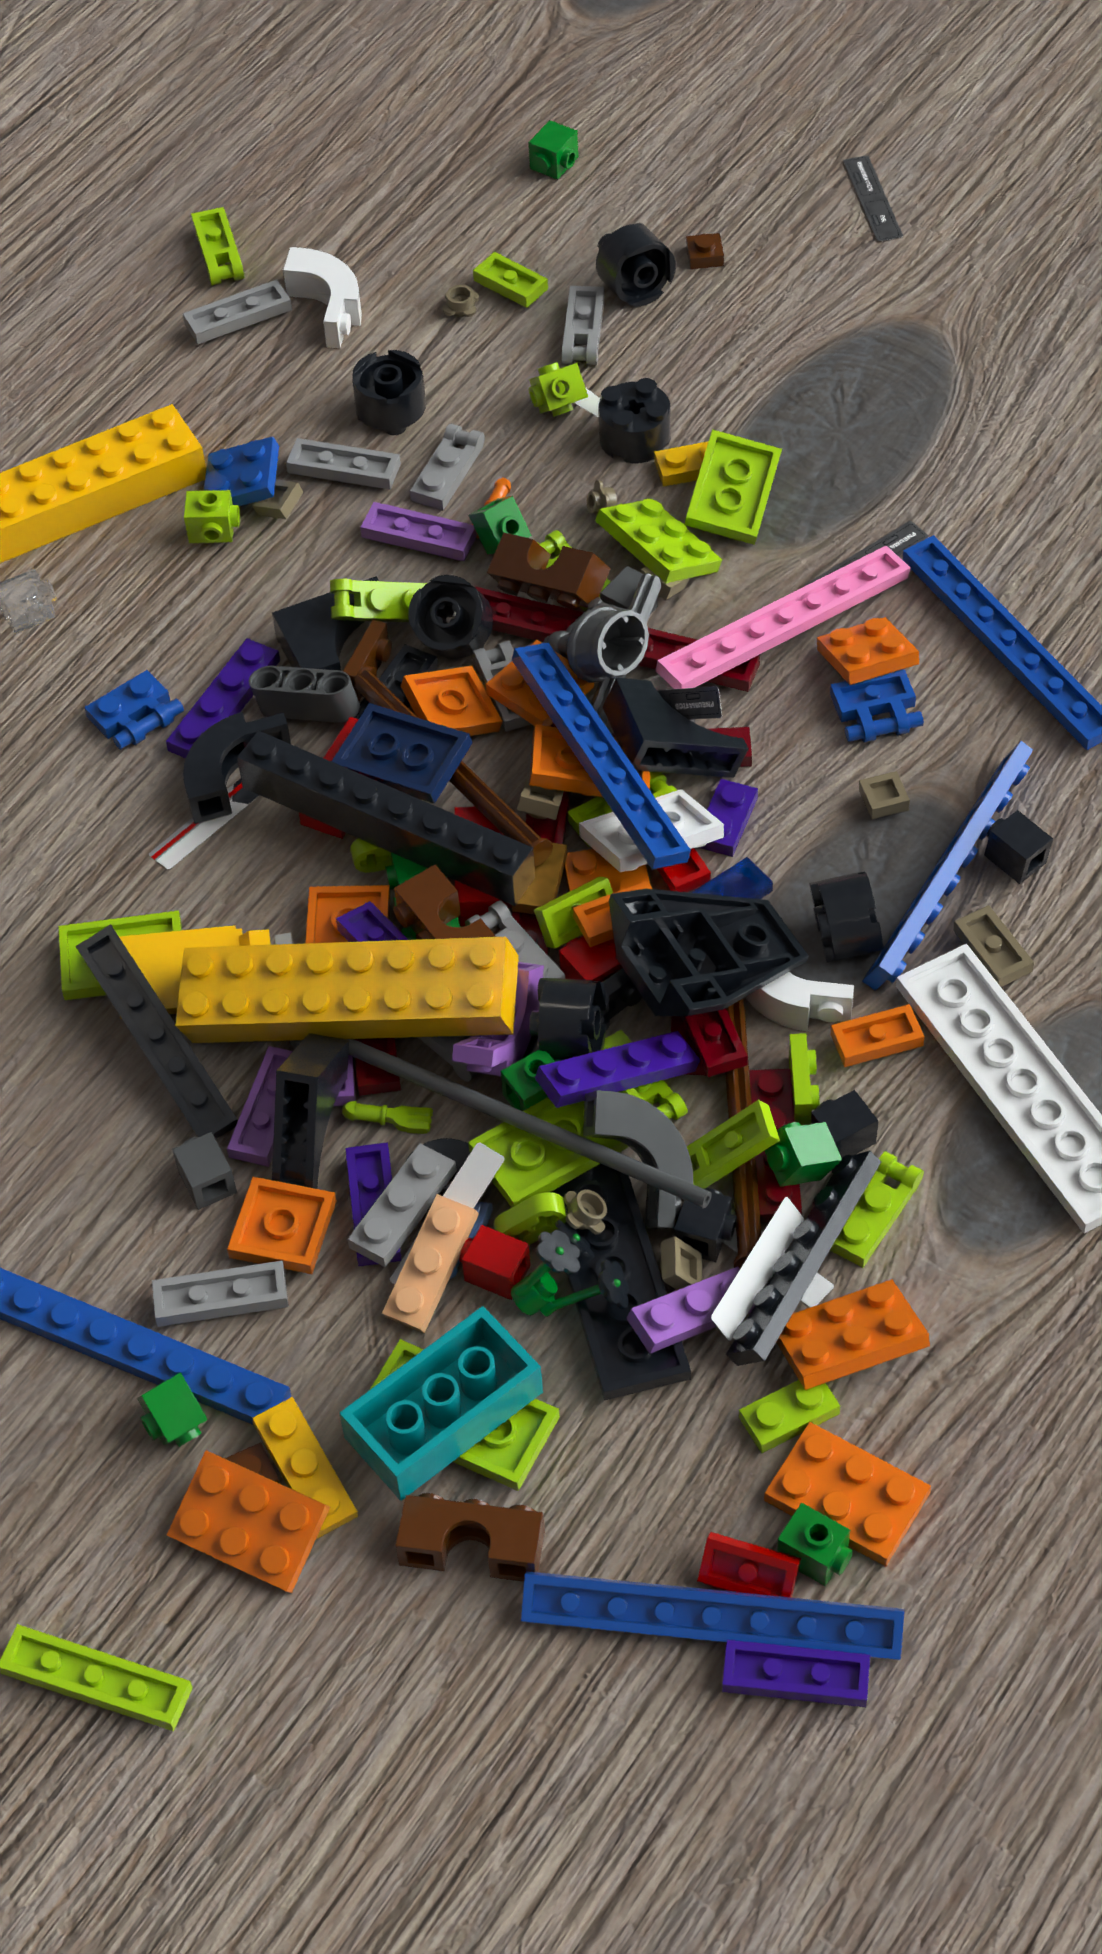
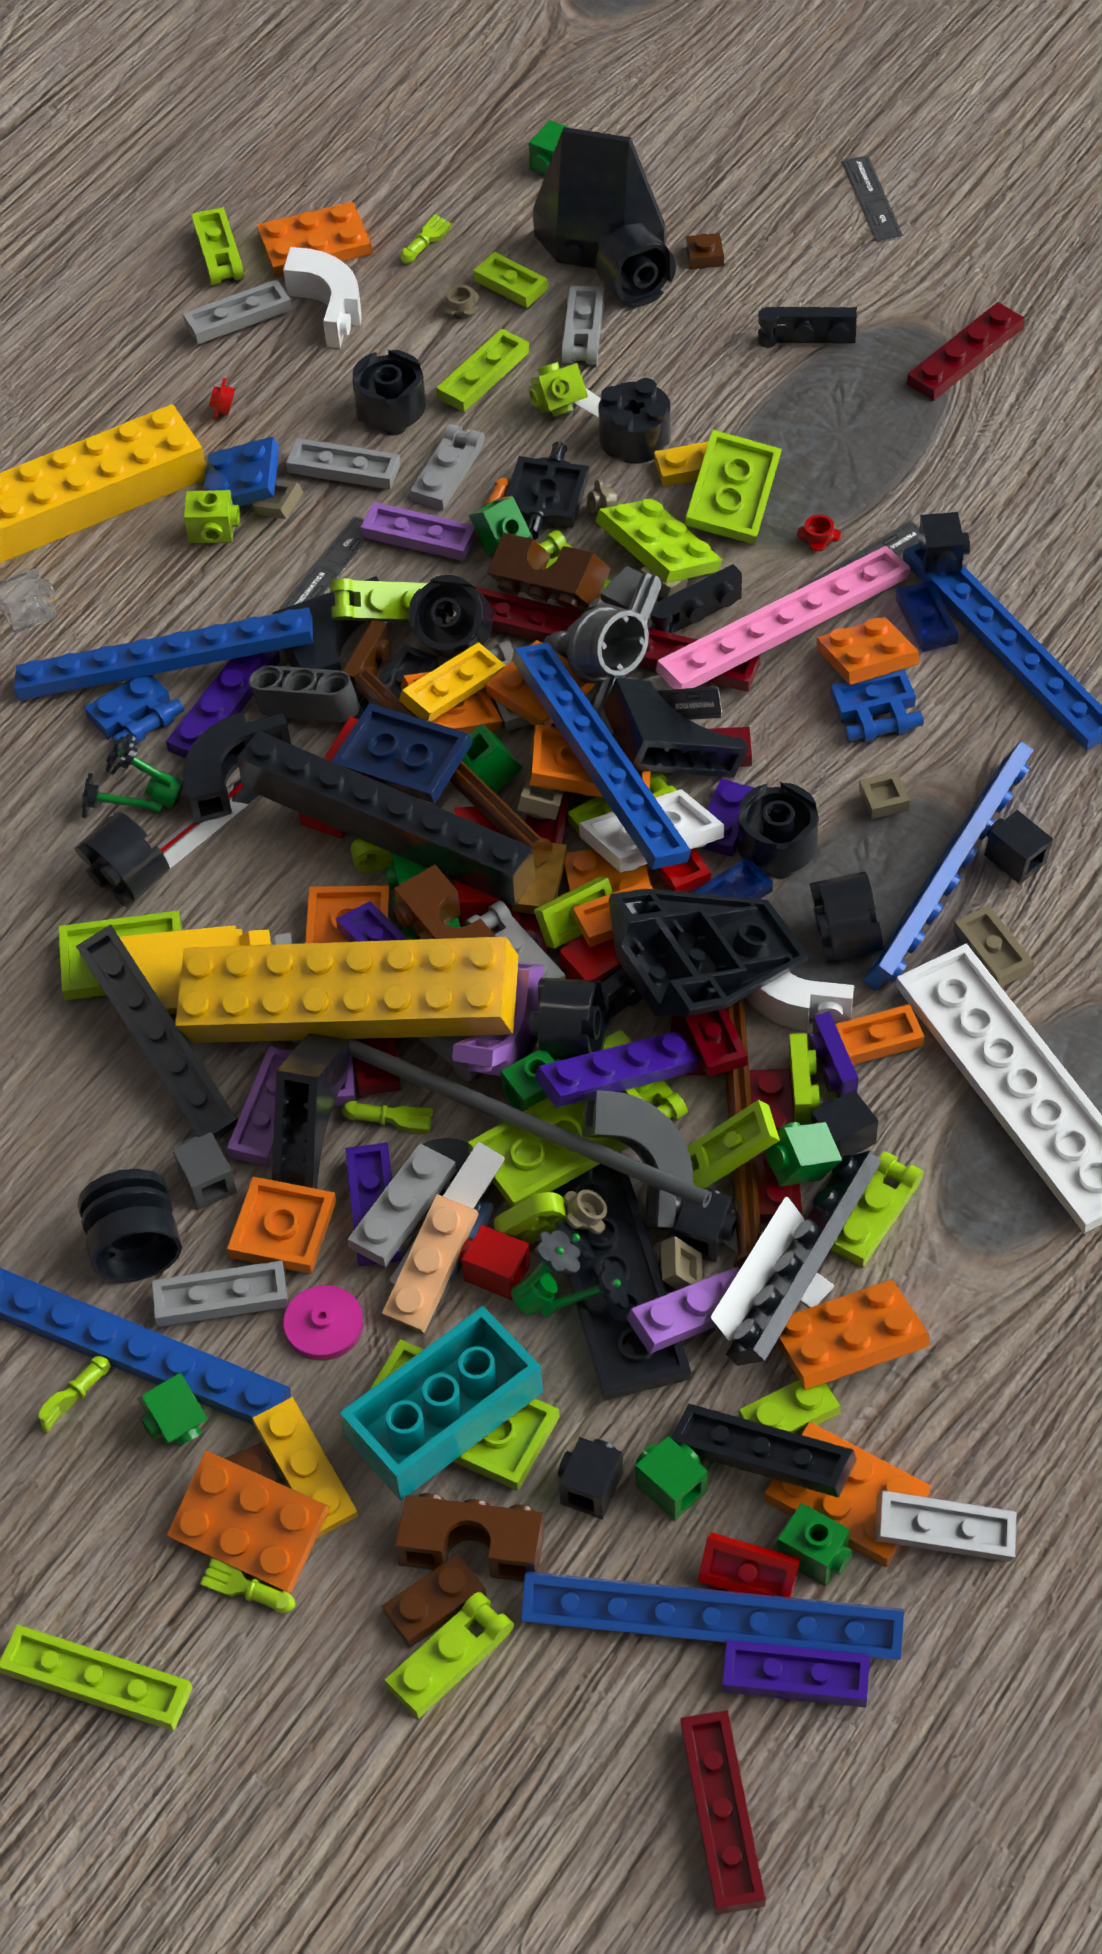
(77, 1388): none -> lime piece
(122, 858): none -> black brick
(129, 1225): none -> black wheel
(161, 787): none -> plant
(163, 653): none -> blue plate
(222, 399): none -> red plate
(232, 1582): none -> lime piece
(323, 1322): none -> dark pink piece
(329, 230): none -> orange plate
(330, 564): none -> flat silver sticker
(432, 231): none -> lime piece
(432, 1600): none -> reddish brown plate
(448, 1655): none -> lime plate
(451, 683): none -> yellow plate
(482, 370): none -> lime plate
(491, 759): none -> green brick
(548, 489): none -> black plate
(590, 1476): none -> black brick
(592, 191): none -> black wedge
(671, 1476): none -> green brick
(698, 600): none -> black plate
(722, 1812): none -> dark red plate
(765, 1450): none -> black plate
(778, 828): none -> black brick
(806, 325): none -> black plate
(819, 532): none -> red plate
(838, 1069): none -> dark purple plate
(927, 616): none -> clear blue plate
(942, 542): none -> black brick
(945, 1526): none -> plate
(965, 351): none -> dark red plate

